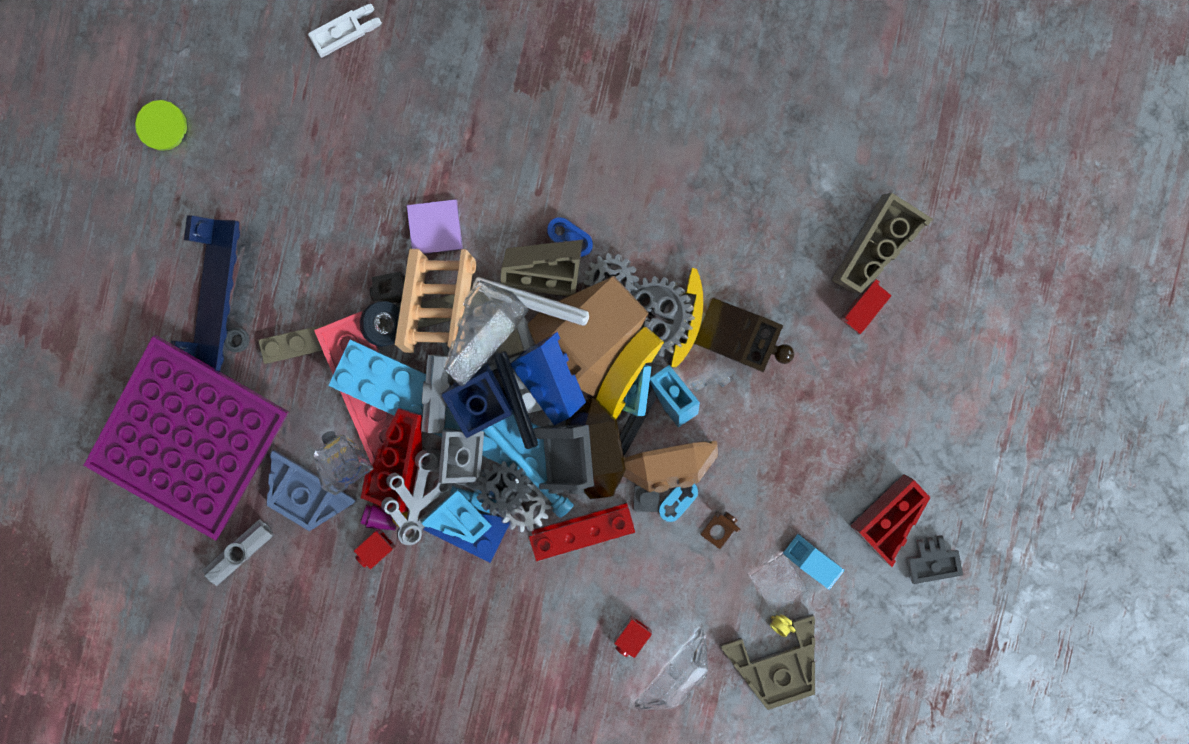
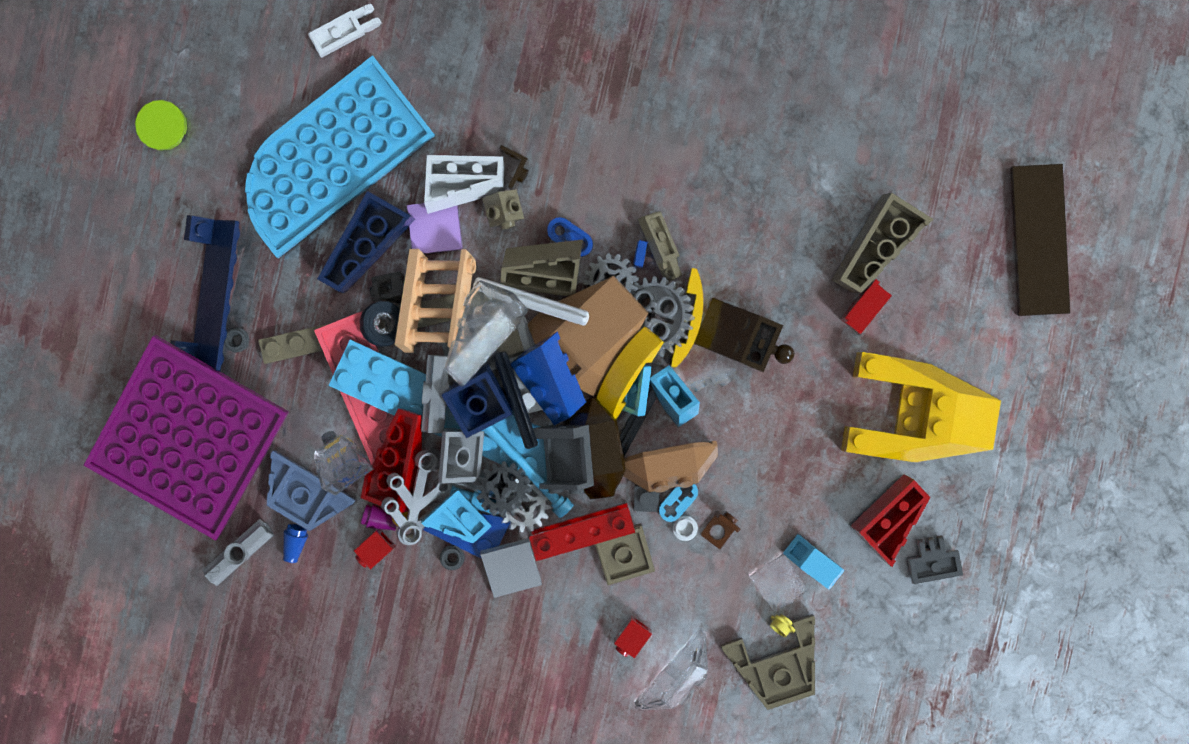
(293, 542): none -> blue cone
(330, 155): none -> medium azure plate
(364, 241): none -> dark blue wedge
(446, 563): none -> dark grey plate
(461, 179): none -> white wedge
(503, 209): none -> dark tan brick
(511, 567): none -> light grey tile
(521, 172): none -> dark brown bracket
(625, 557): none -> dark tan tile
(640, 254): none -> blue tile
(661, 244): none -> dark tan hinge
(685, 528): none -> white plate
(934, 414): none -> yellow wedge
(1040, 239): none -> dark brown tile

